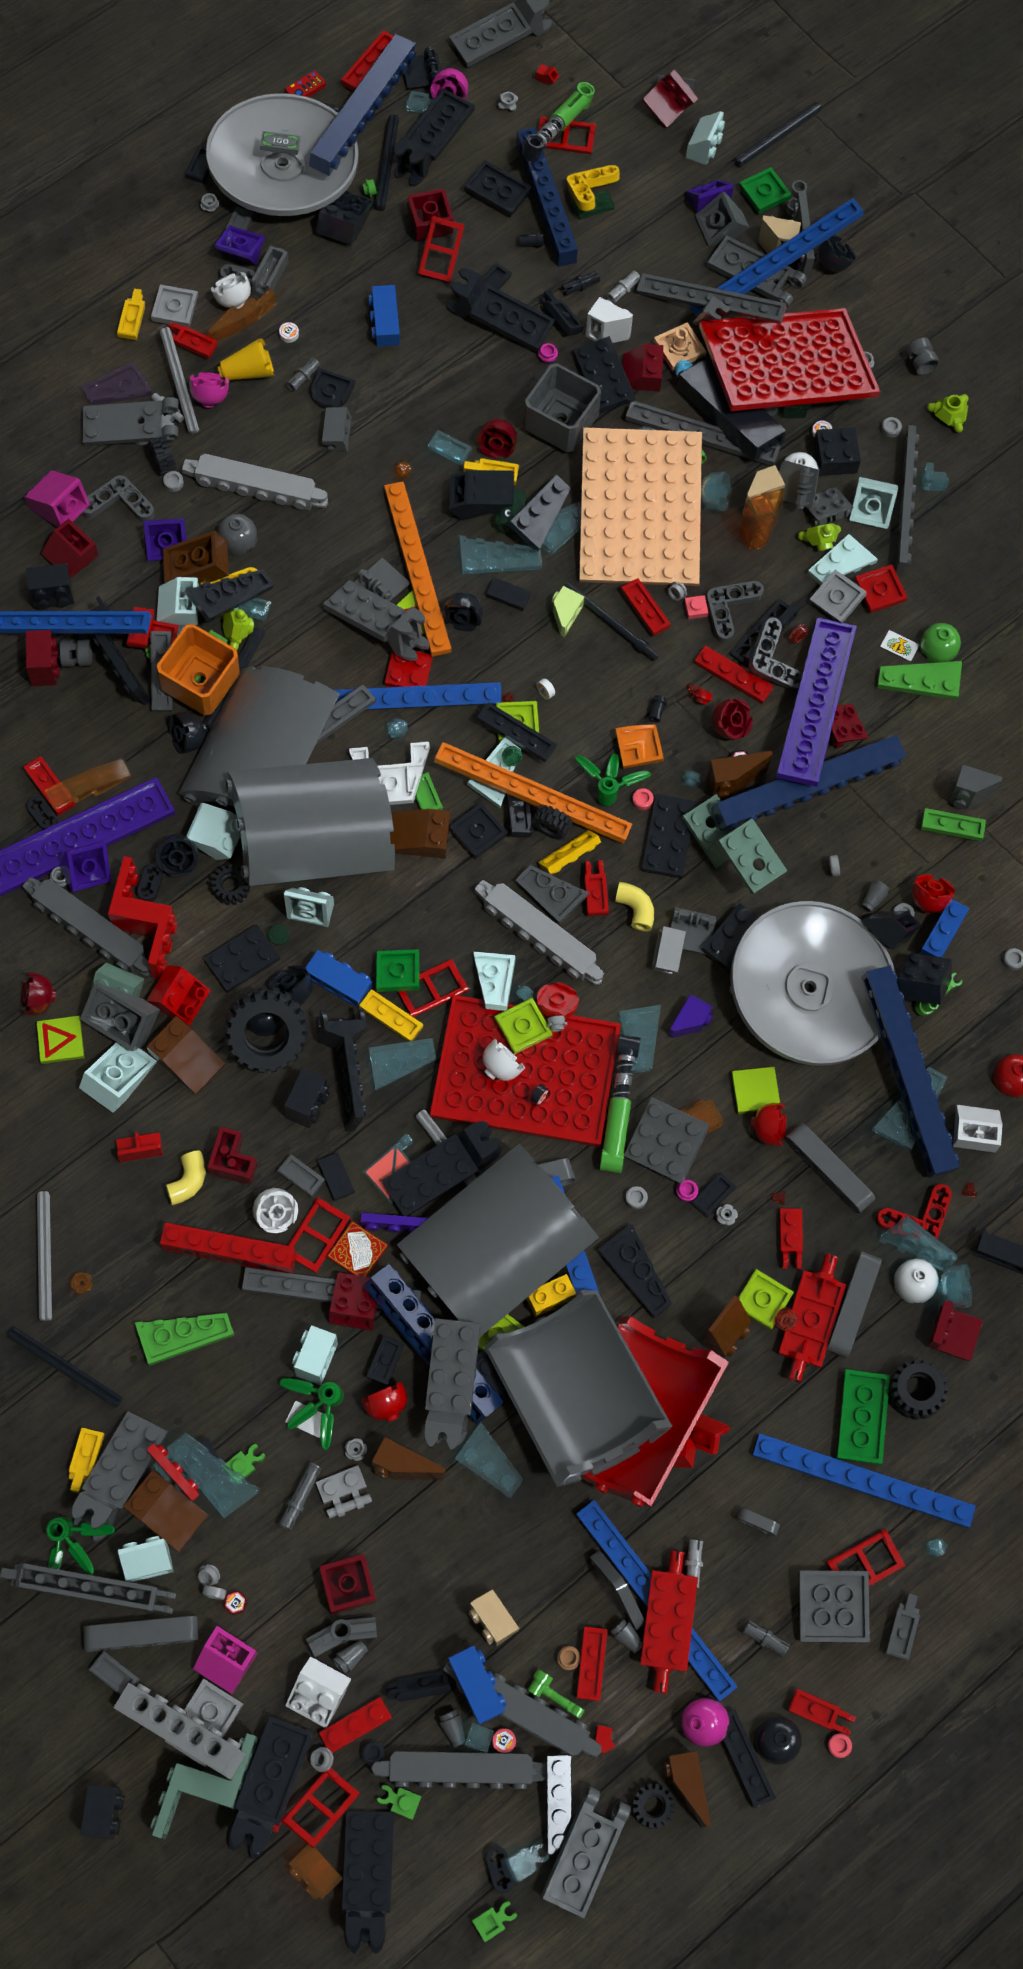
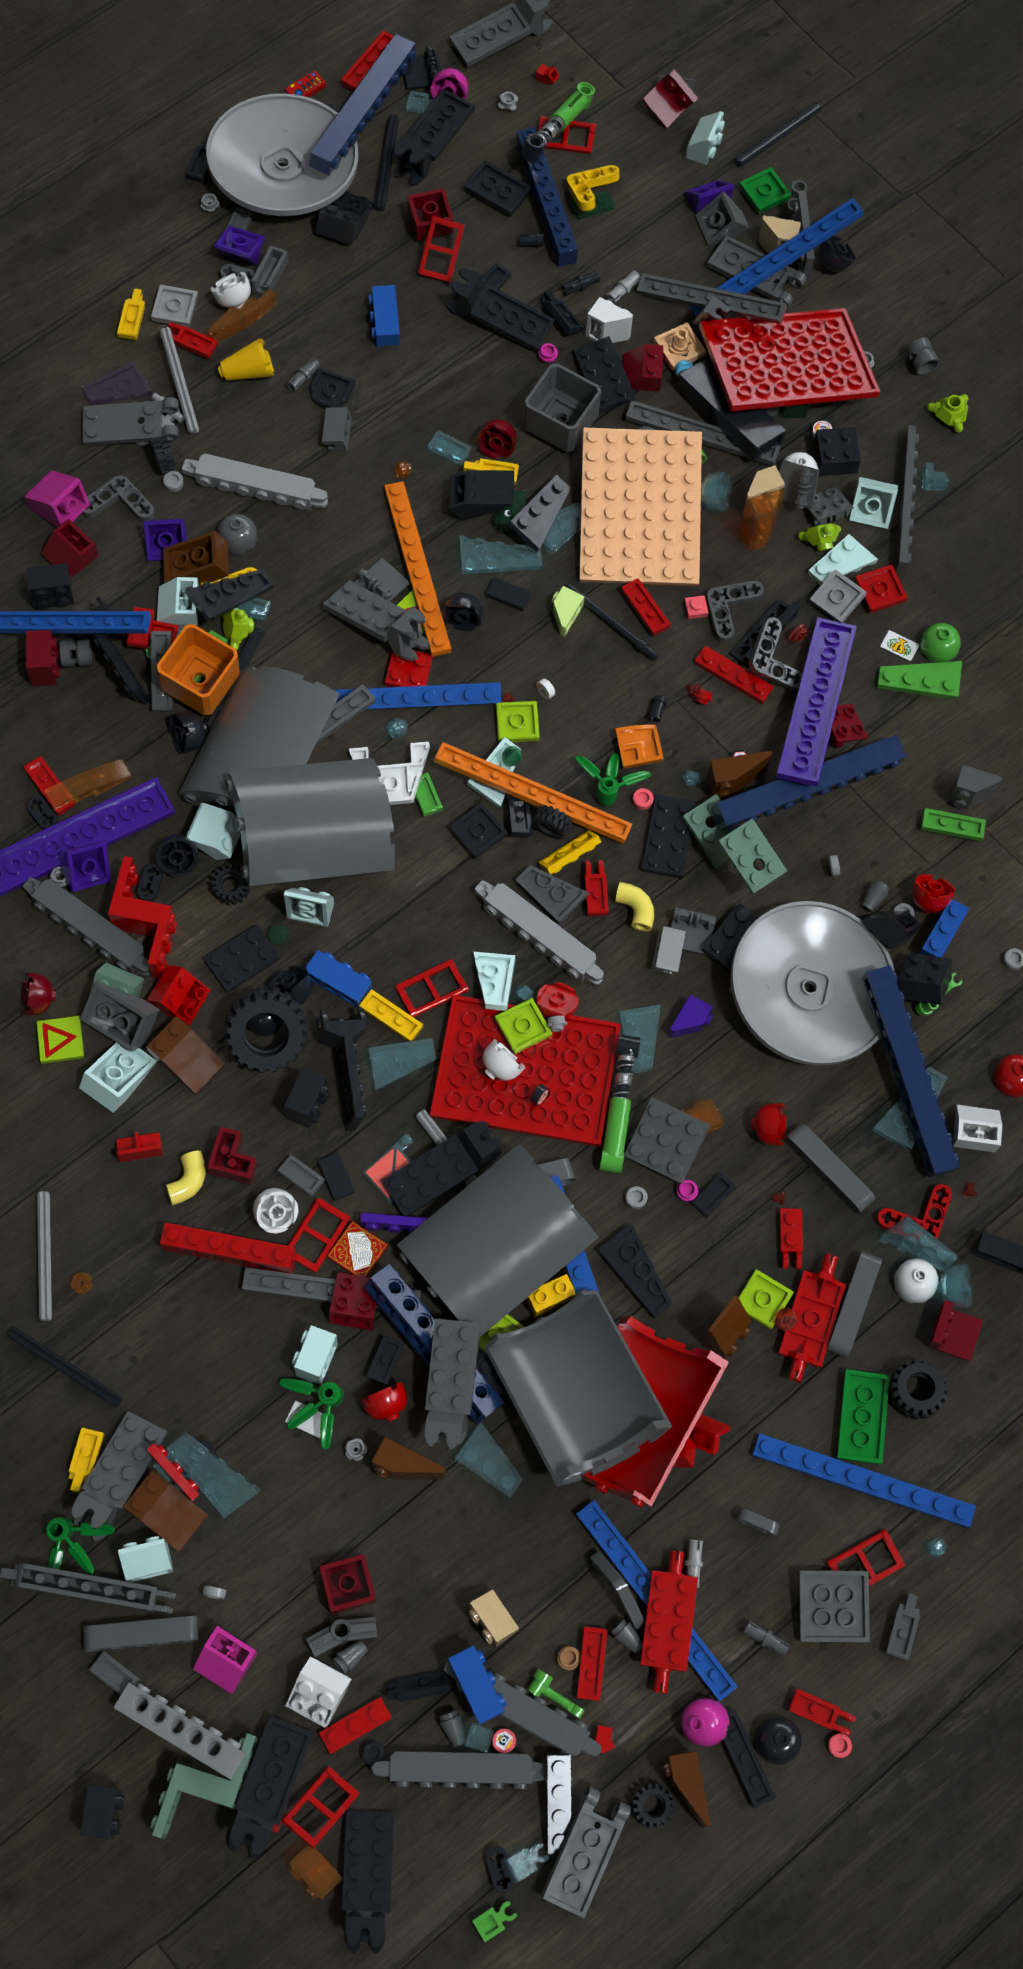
(175, 1337): bright green wing -> none
(208, 1575): light grey plate -> none
(209, 388): dark pink cylinder -> none
(213, 1708): light grey plate -> none
(235, 1602): tile -> none
(243, 1464): bright green plate -> none
(280, 143): dark grey tile -> none
(289, 332): tile -> none
(296, 1504): dark grey pin -> none
(316, 1759): light grey plate -> none
(341, 1485): light grey plate -> none
(369, 187): bright green plate -> none
(398, 970): green plate -> none
(404, 1802): bright green plate -> none
(421, 832): reddish brown slope -> none
(516, 732): black plate -> none
(677, 591): light grey plate -> none
(721, 1215): light grey plate -> none
(732, 719): dark red cylinder -> none
(754, 1089): lime tile -> none
(891, 427): light grey tile -> none

